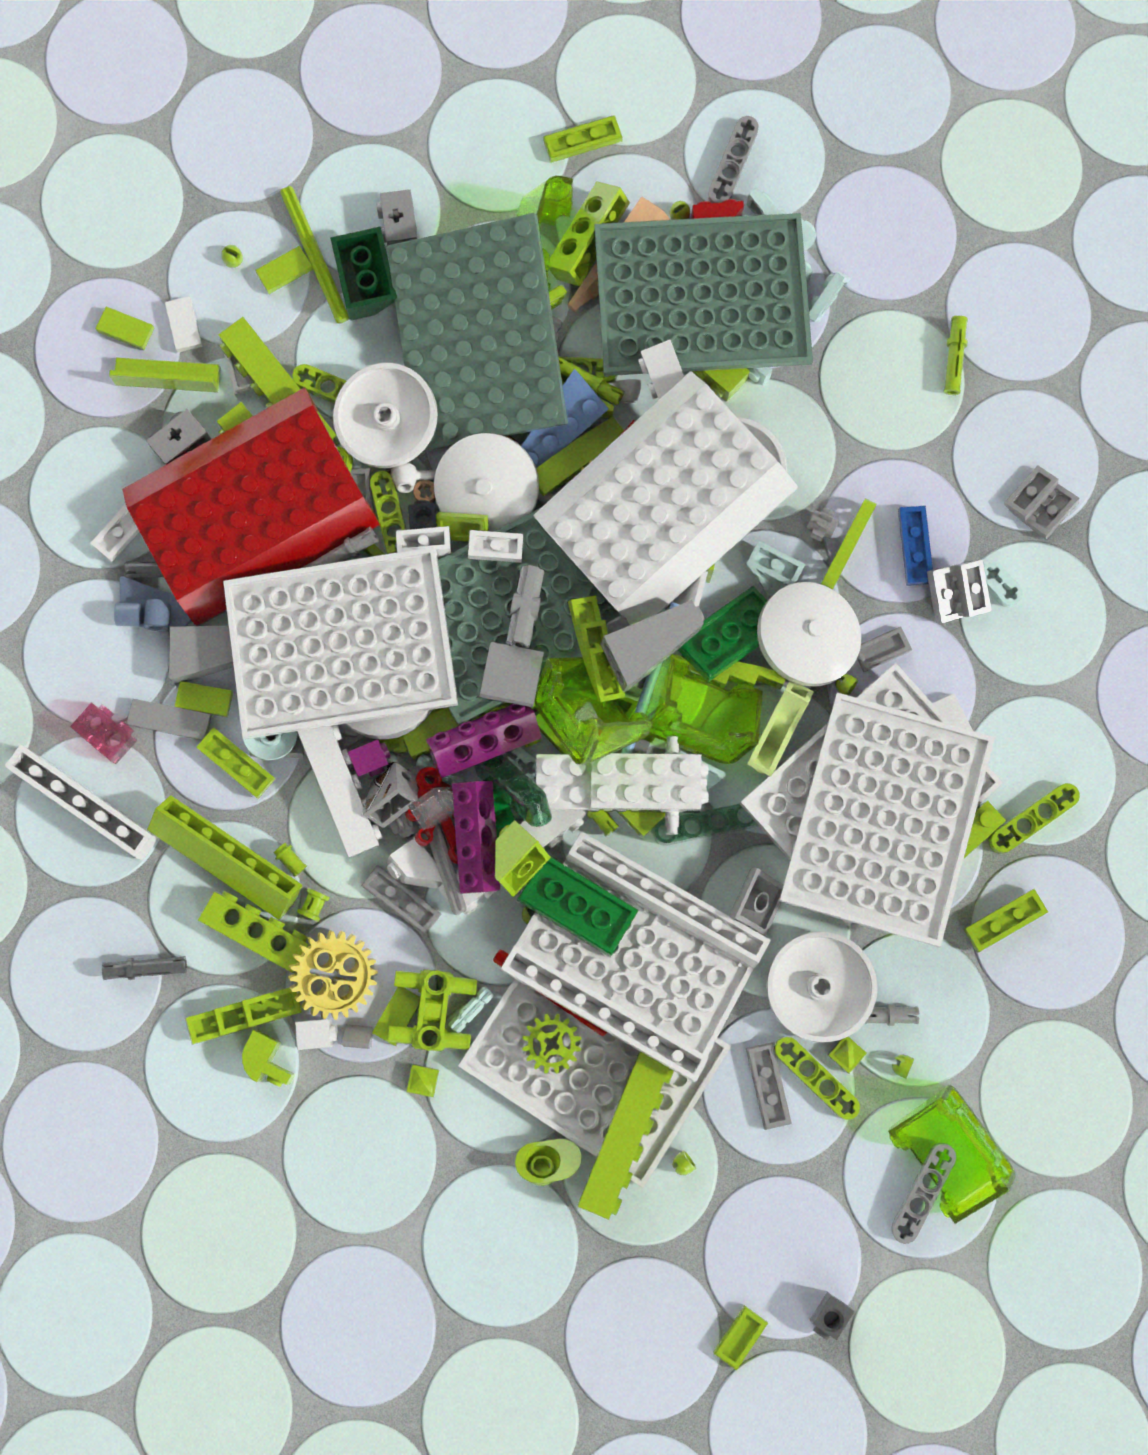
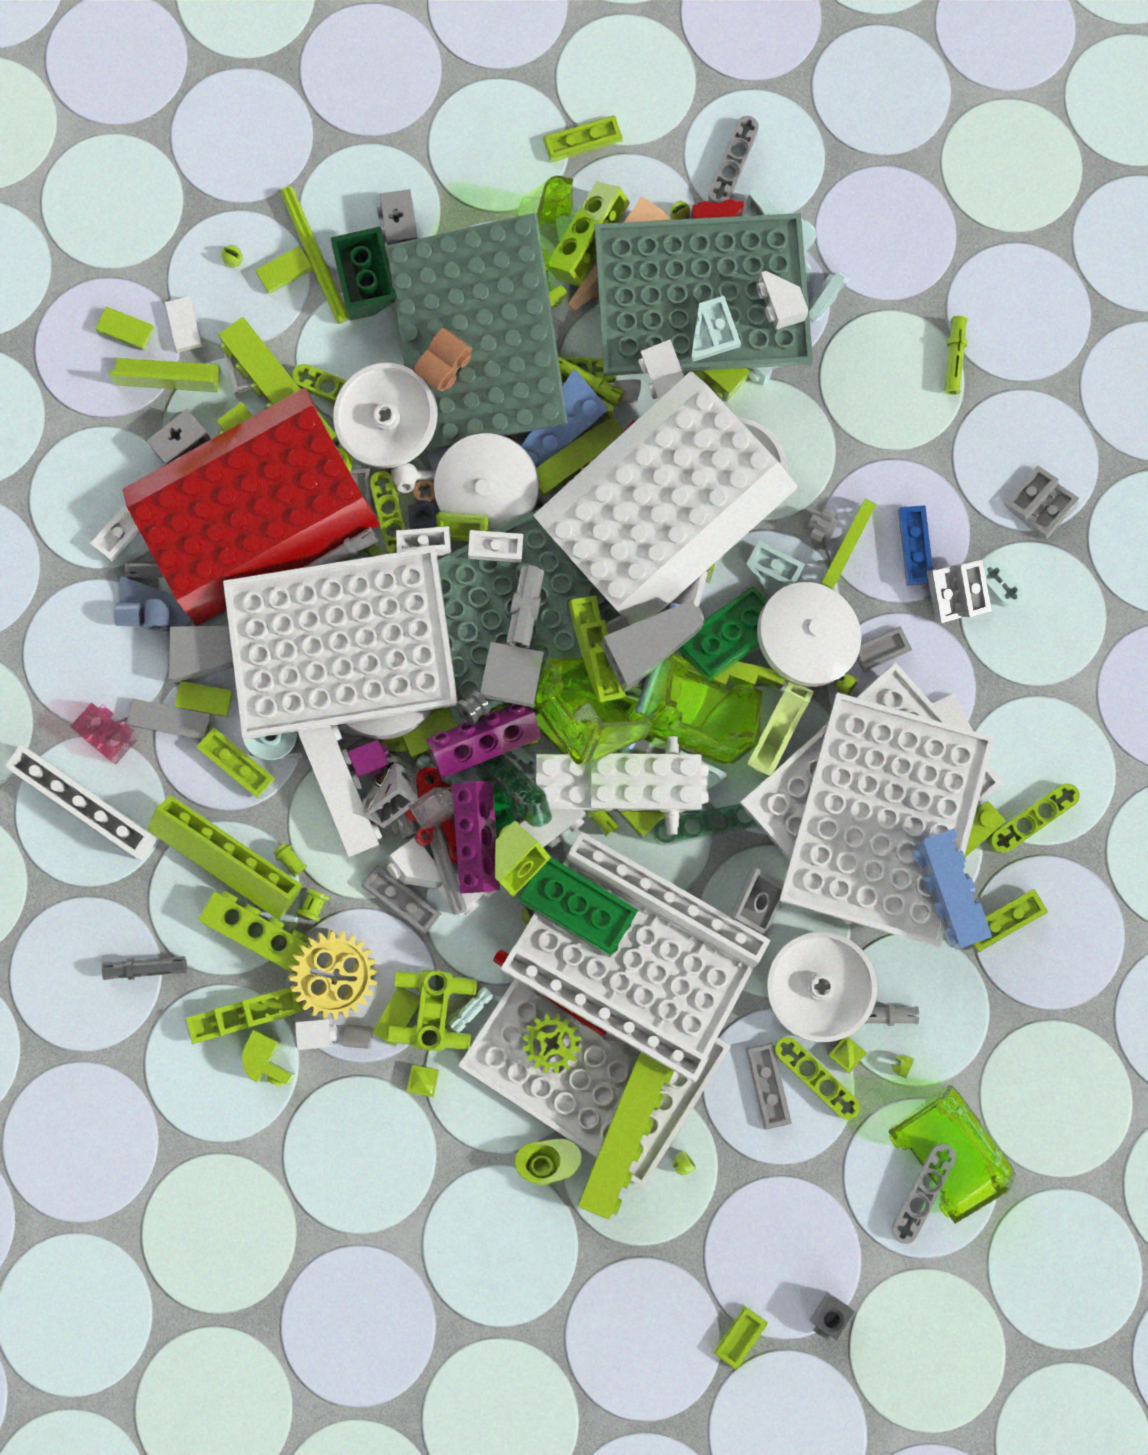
(443, 360): none -> nougat brick
(473, 707): none -> dark grey wheel
(714, 330): none -> light aqua wing
(783, 300): none -> white slope
(951, 889): none -> medium blue wedge

